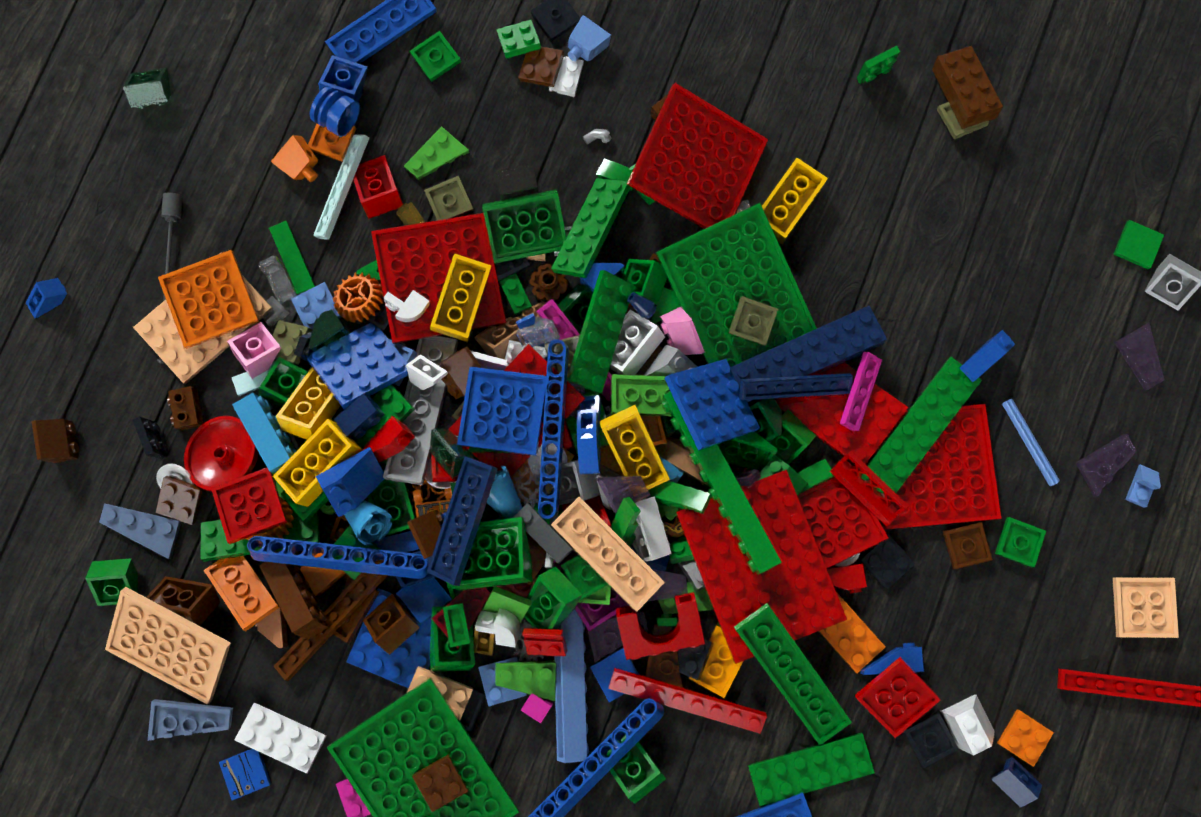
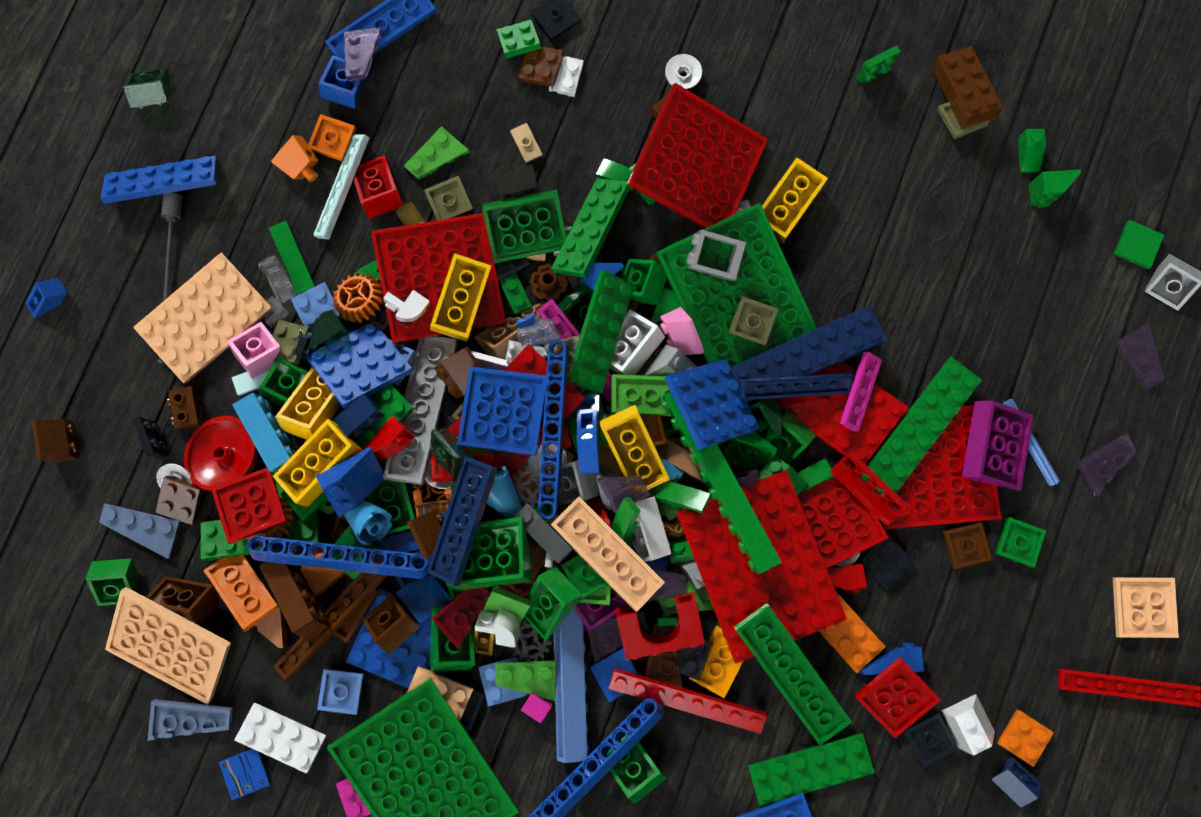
(159, 179): none -> blue plate
(208, 299): orange plate -> none
(334, 111): blue wheel -> none
(340, 691): none -> medium blue plate
(359, 52): none -> clear purple wing
(424, 372): white slope -> none
(435, 56): green plate -> none
(440, 783): reddish brown plate -> none
(456, 625): green plate -> none
(526, 143): none -> tan plate
(544, 642): red plate -> none
(587, 40): medium blue torso -> none
(597, 134): light grey arm -> none
(643, 306): dark blue cone -> none
(683, 64): none -> white dish
(735, 258): none -> light grey window
(987, 355): blue slope -> none
(997, 445): none -> magenta slope
(1031, 150): none -> green slope
(1050, 186): none -> green slope
(1143, 485): medium blue slope -> none

